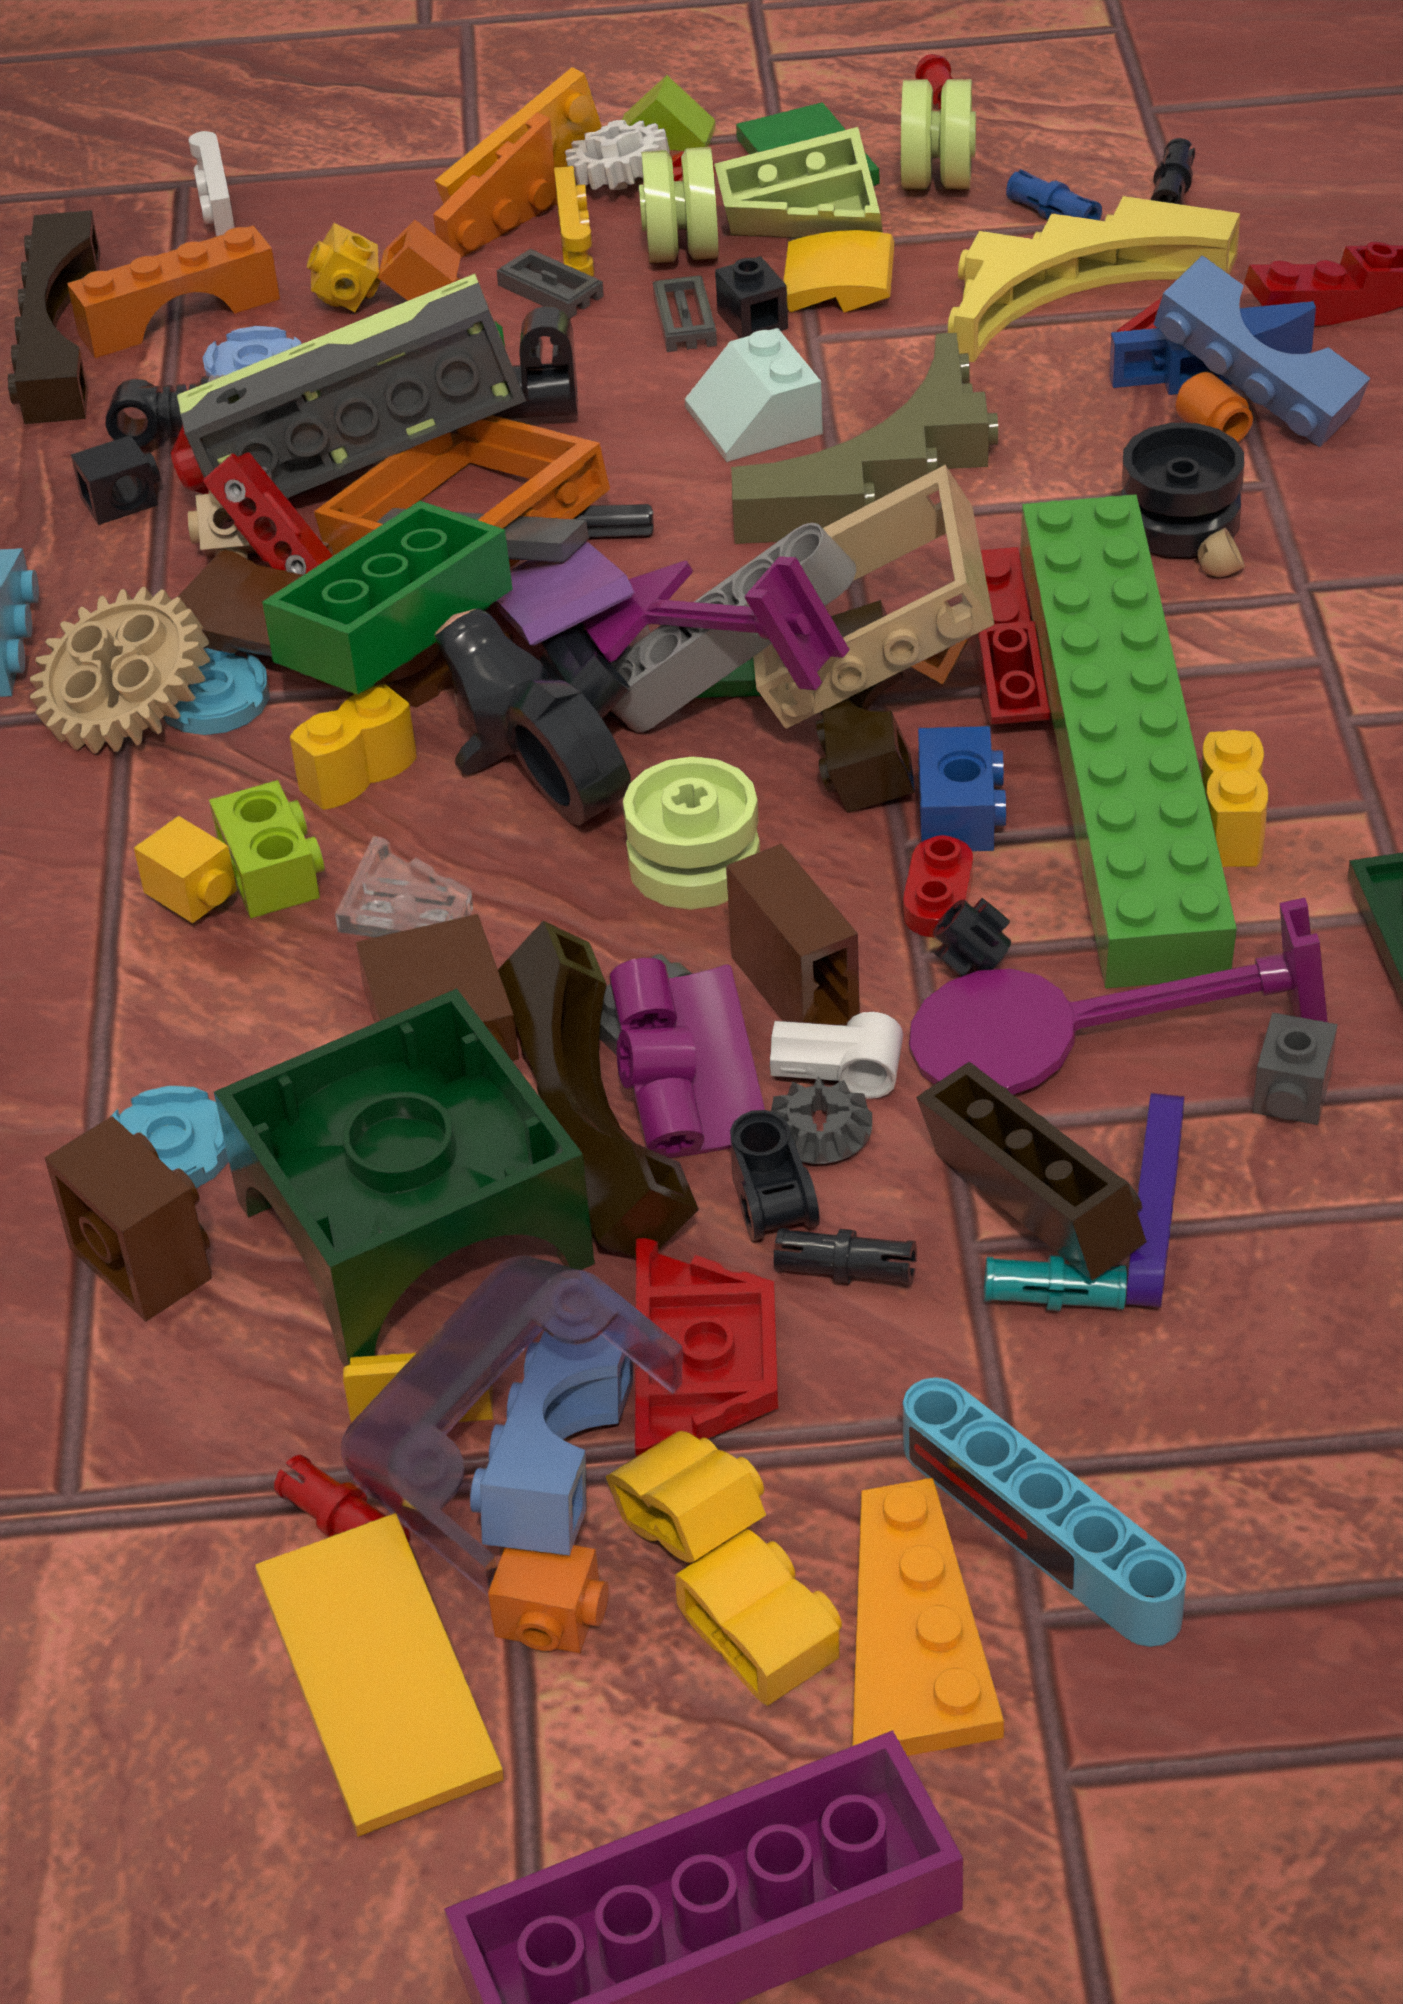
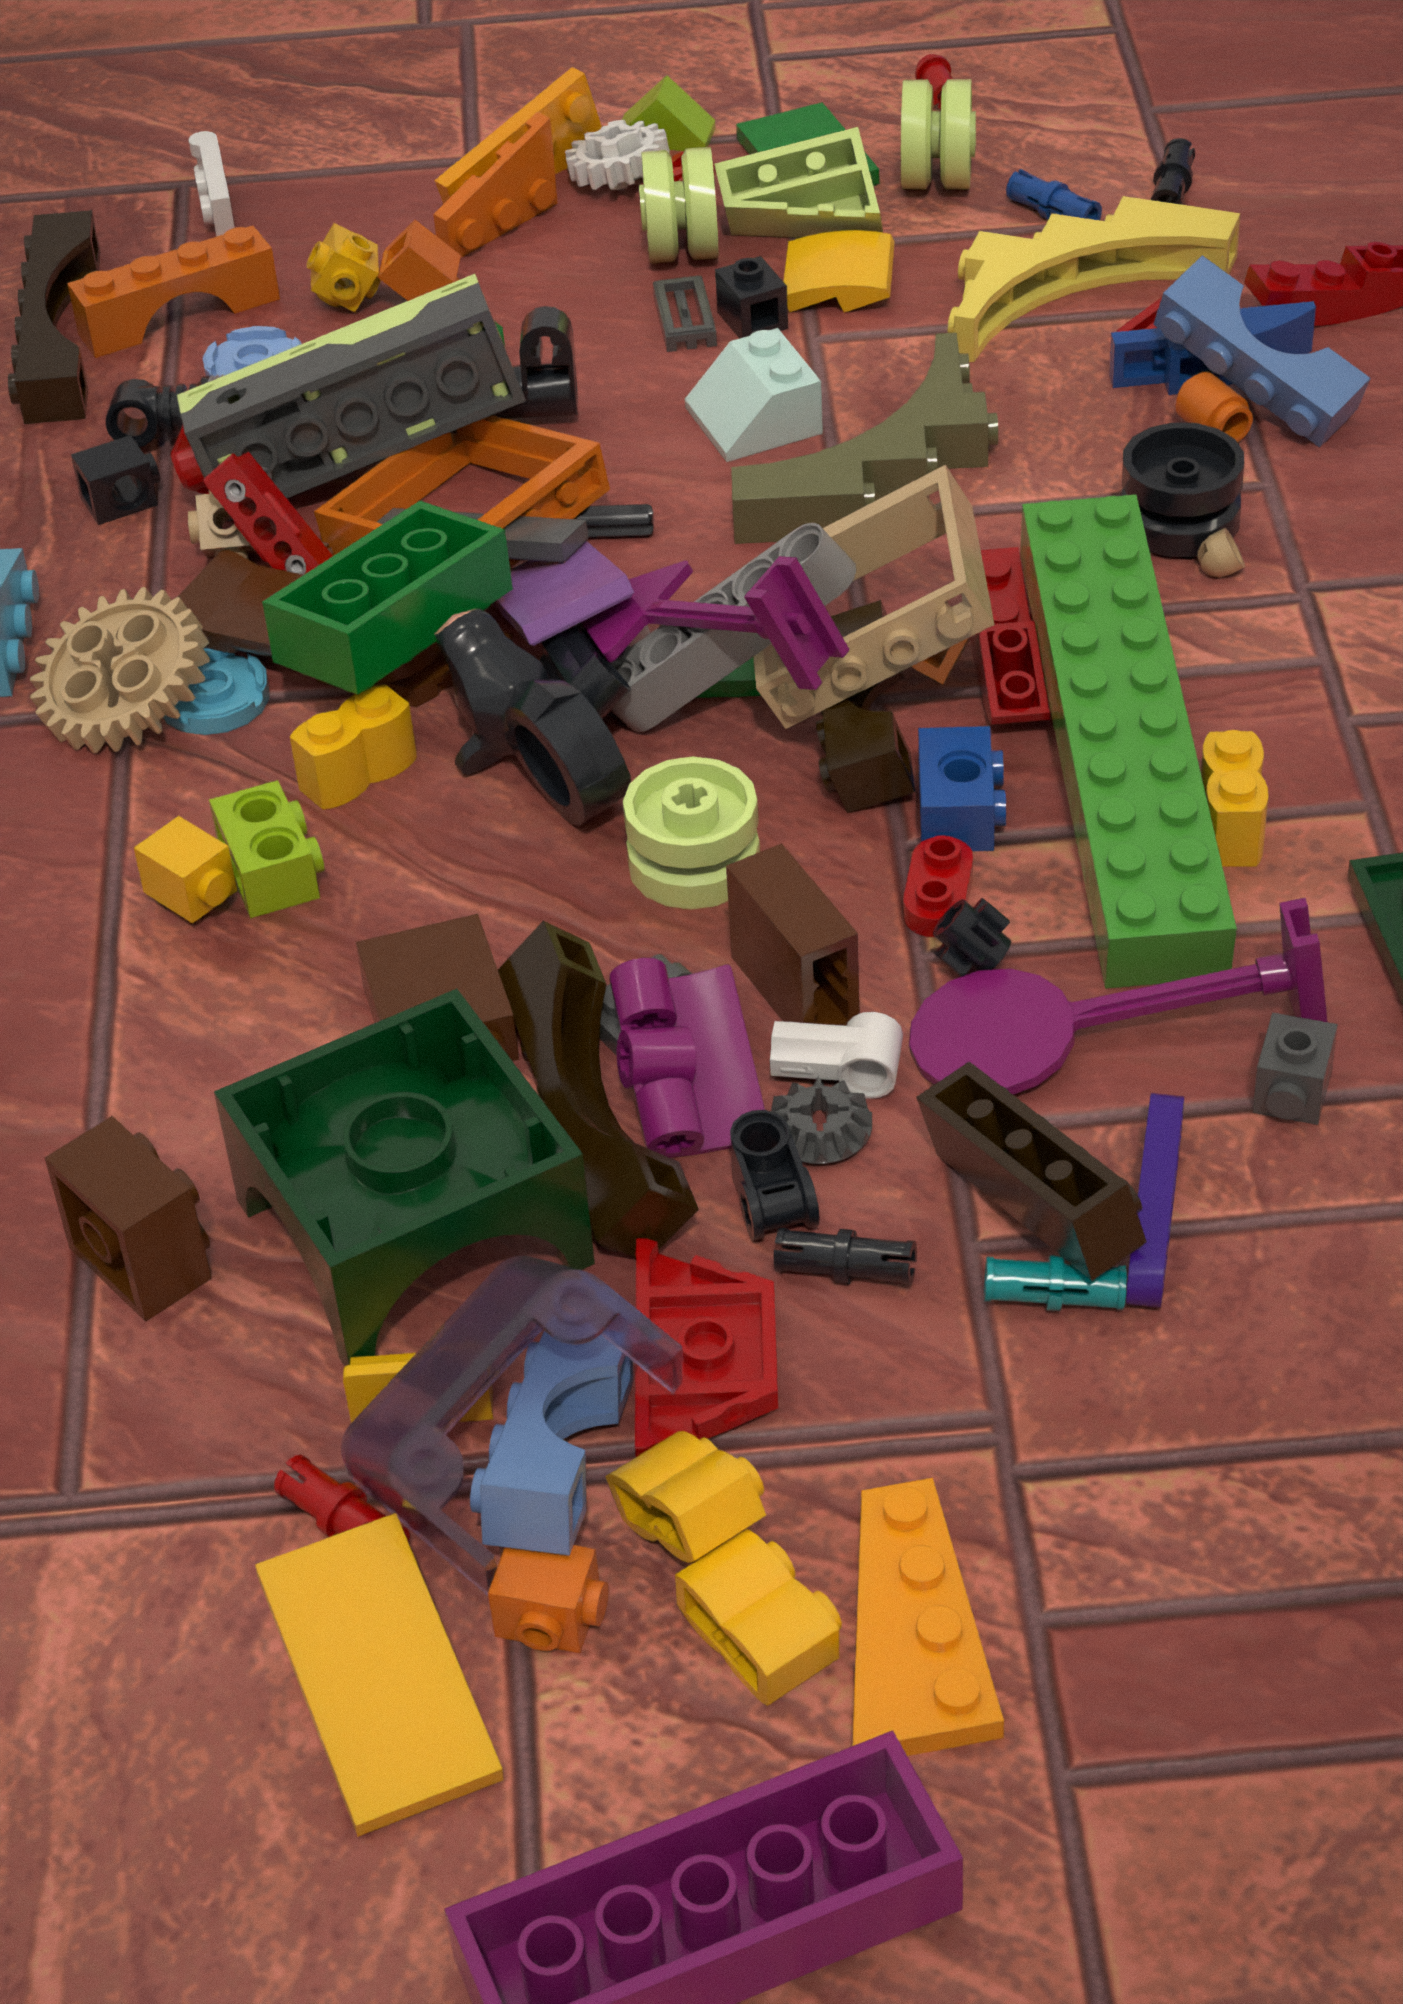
(181, 1128): medium azure tile -> none
(398, 895): clear wing -> none
(549, 282): dark grey tile -> none
(573, 221): yellow plate -> none
(1044, 1512): medium azure beam -> none

